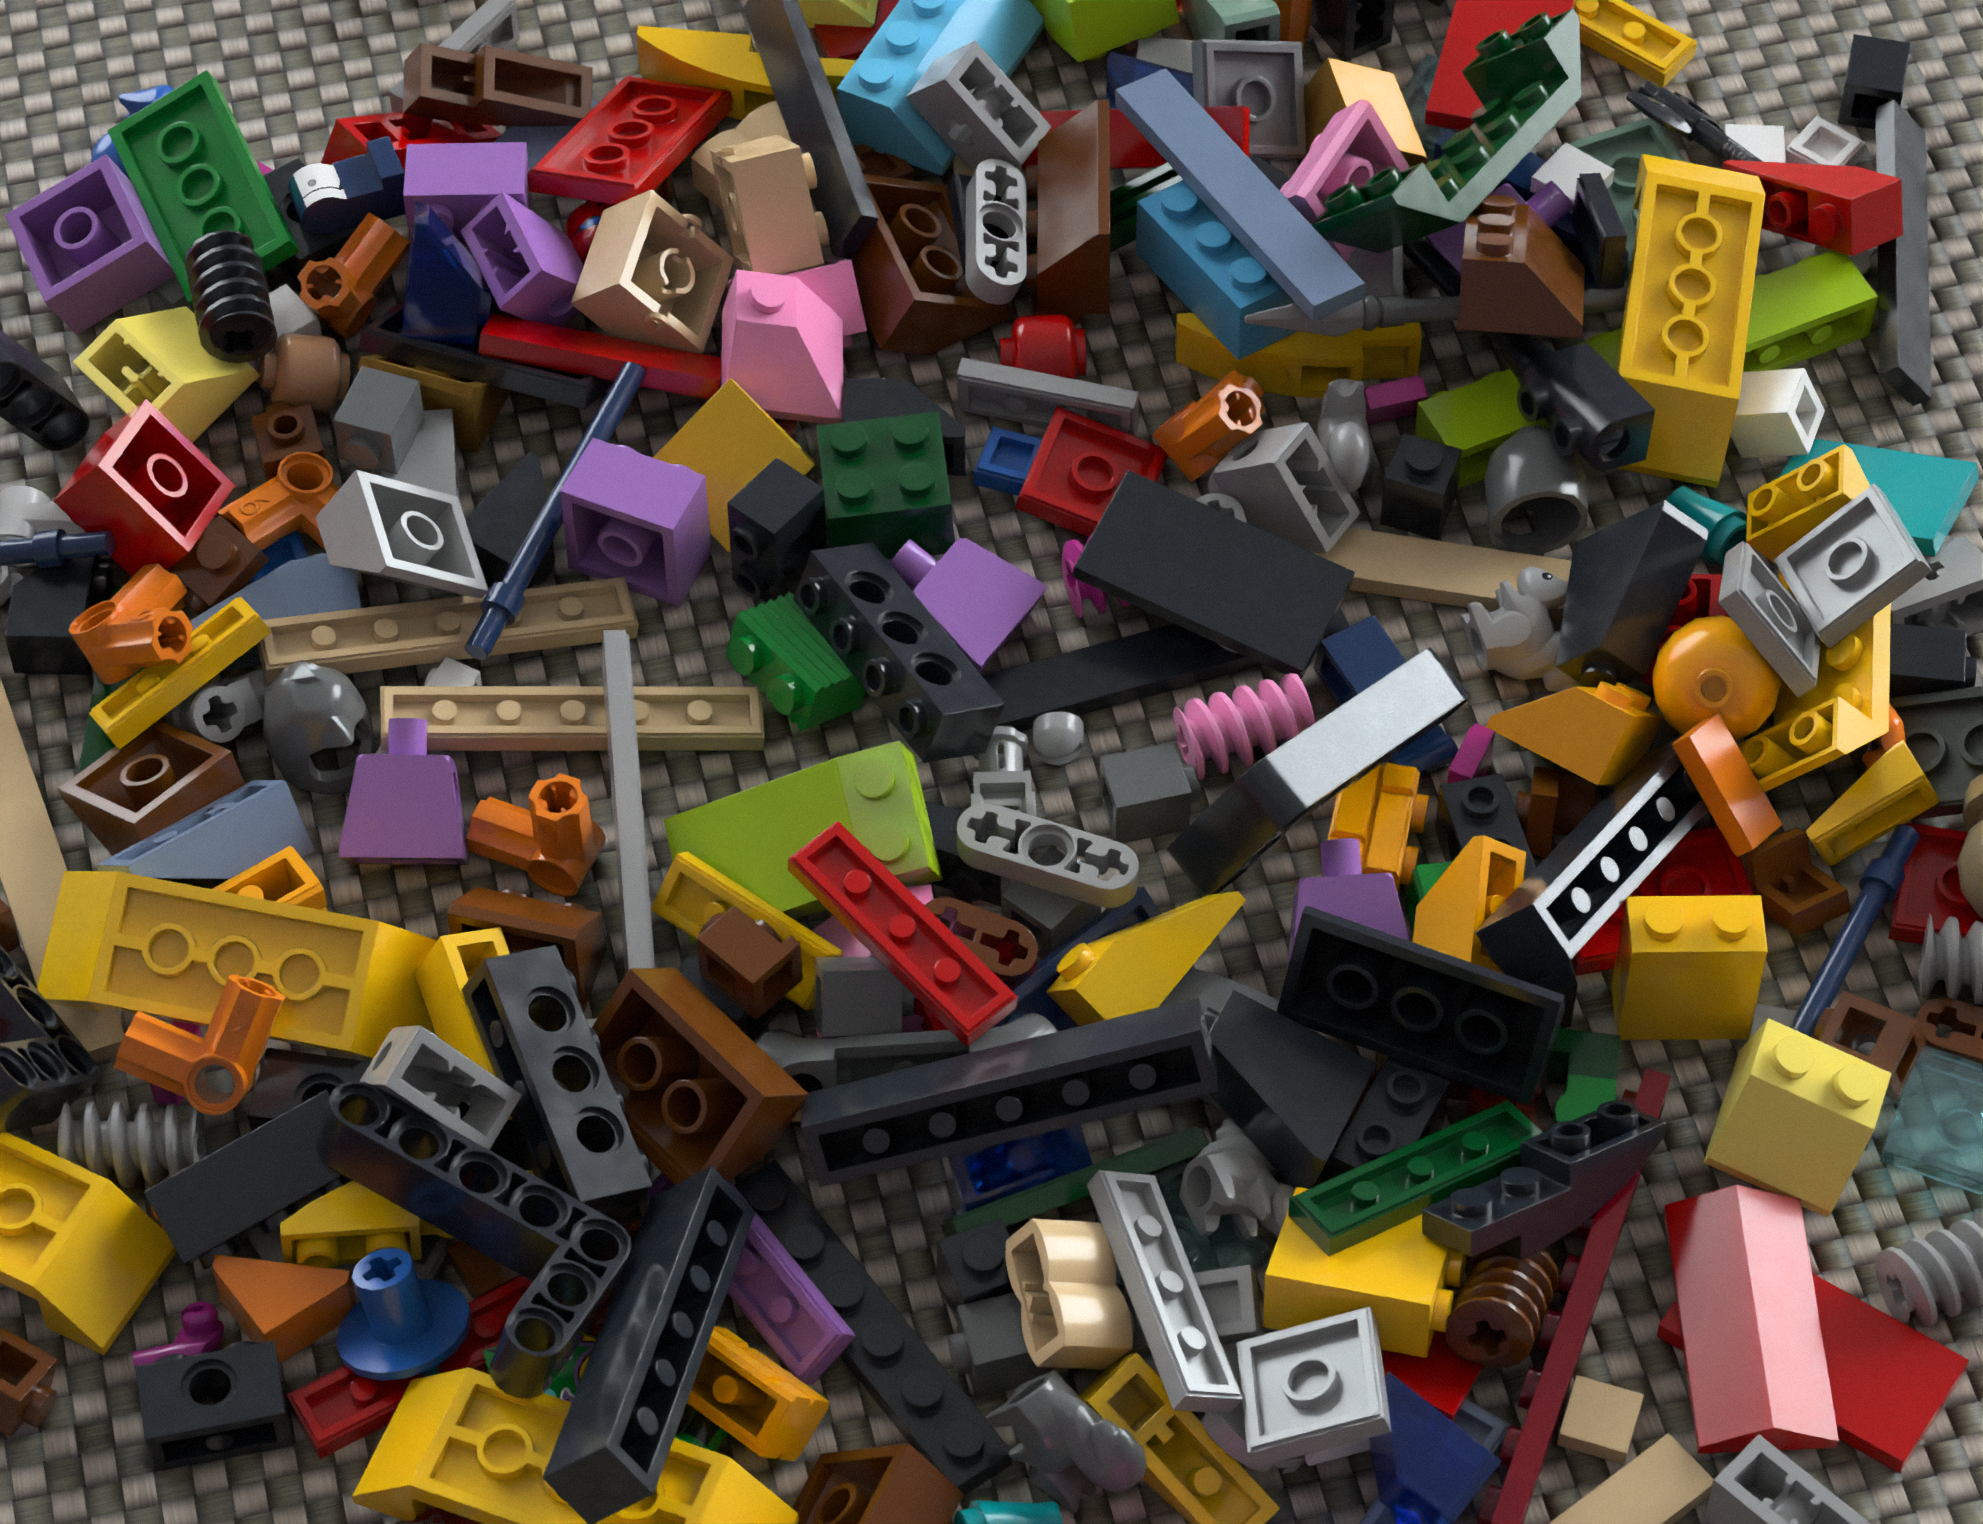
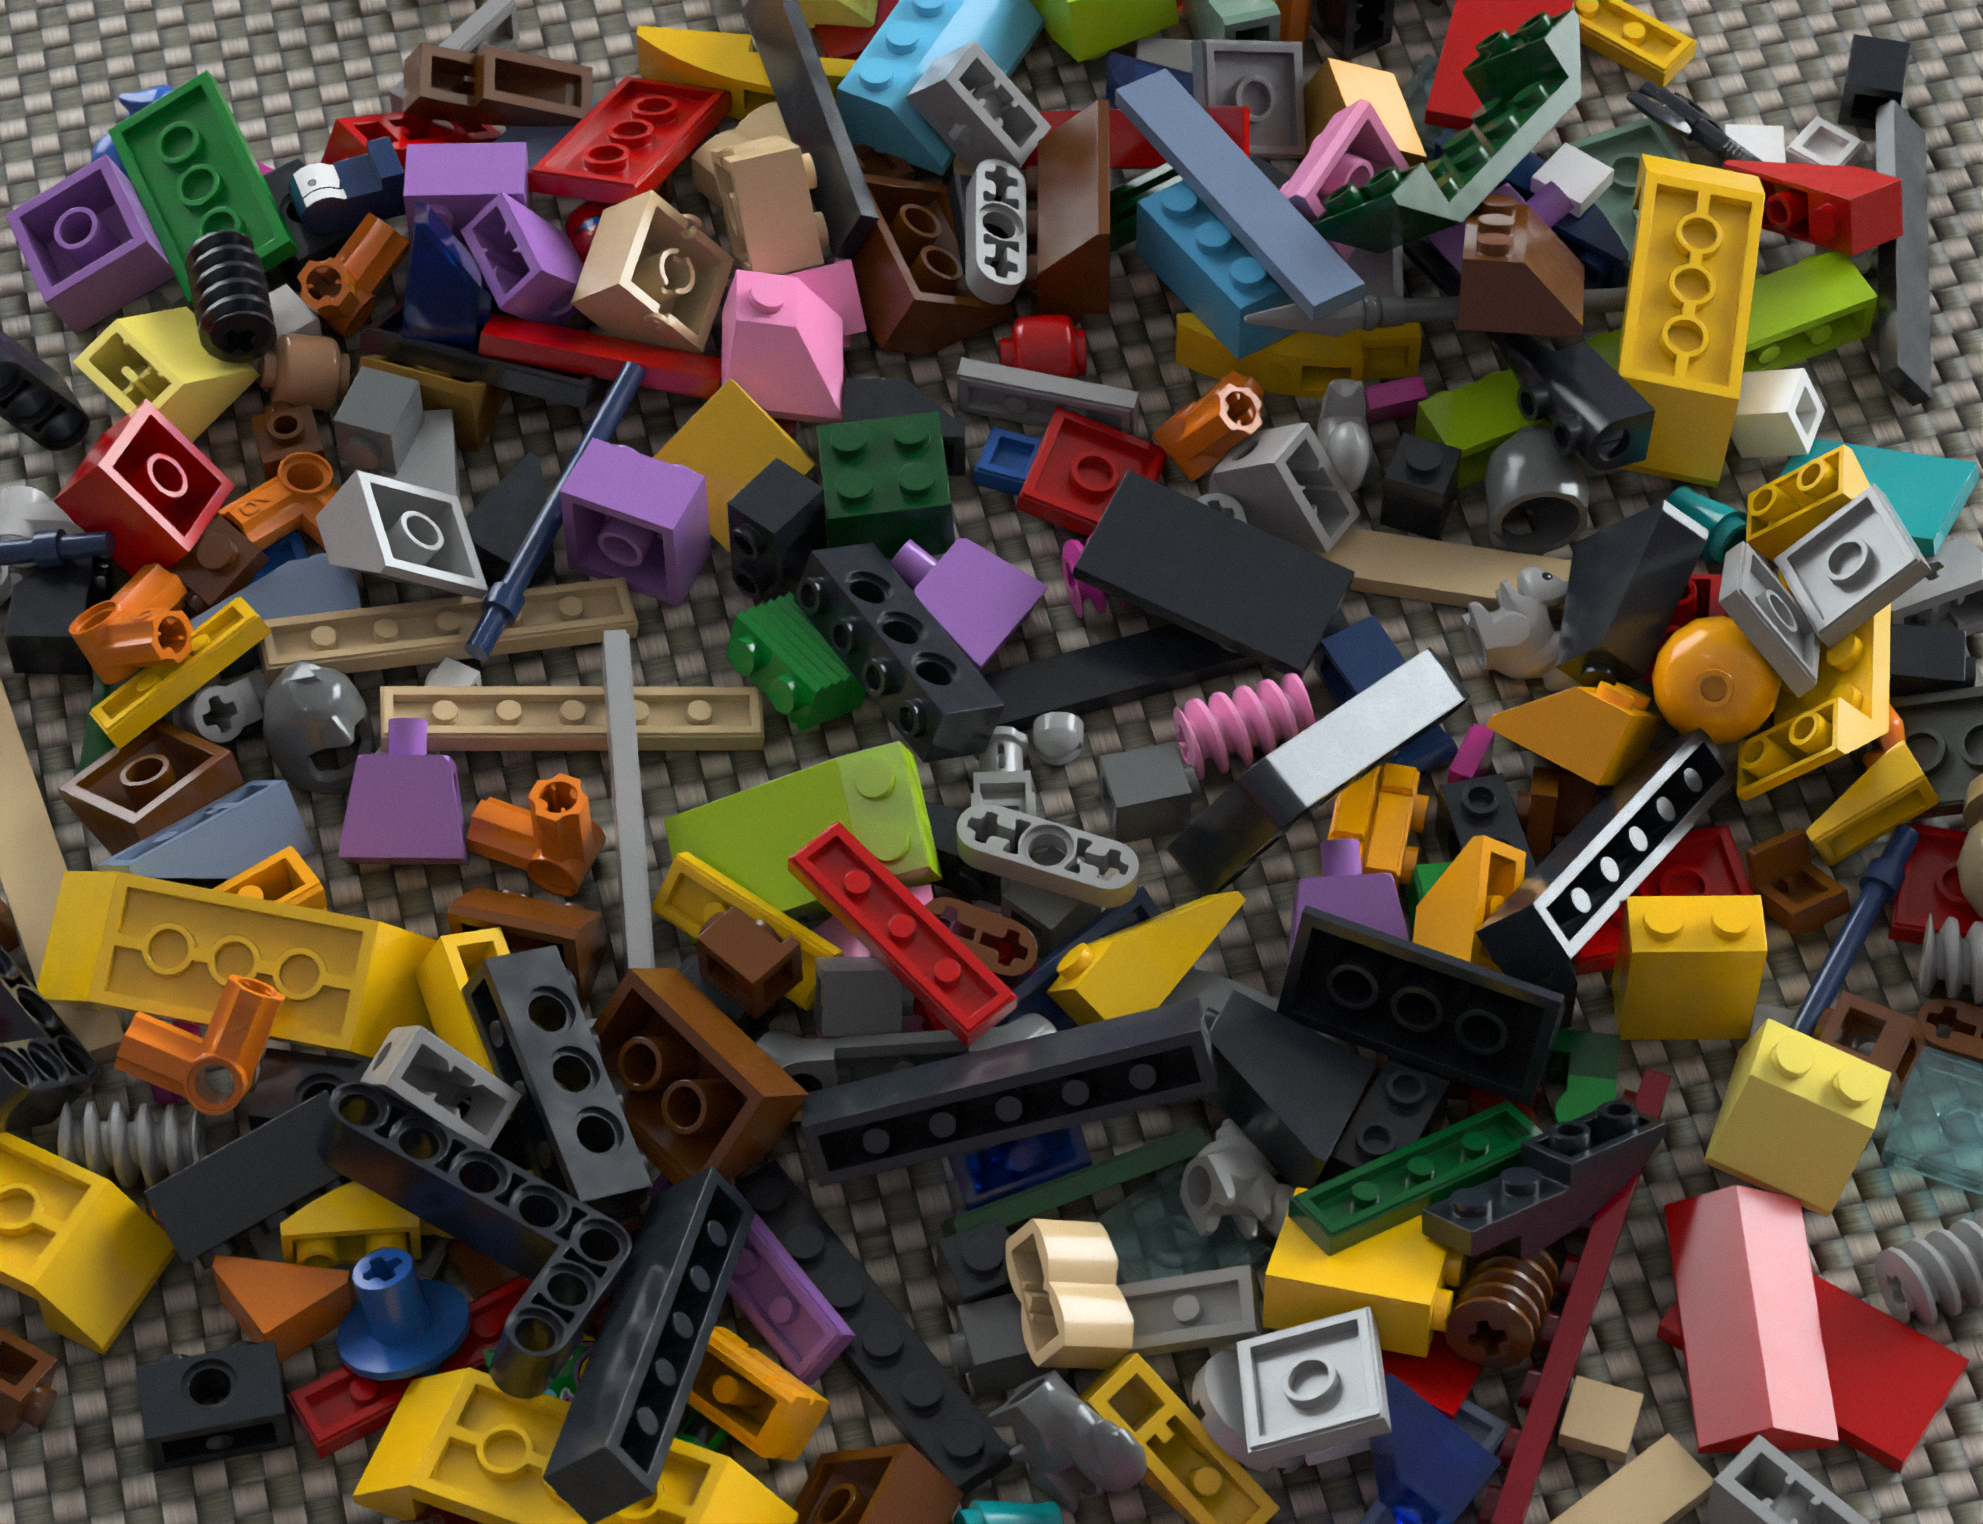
(199, 1335): magenta arm -> none
(1164, 1292): light grey tile -> none
(1599, 230): black tile -> none
(1727, 785): orange tile -> none

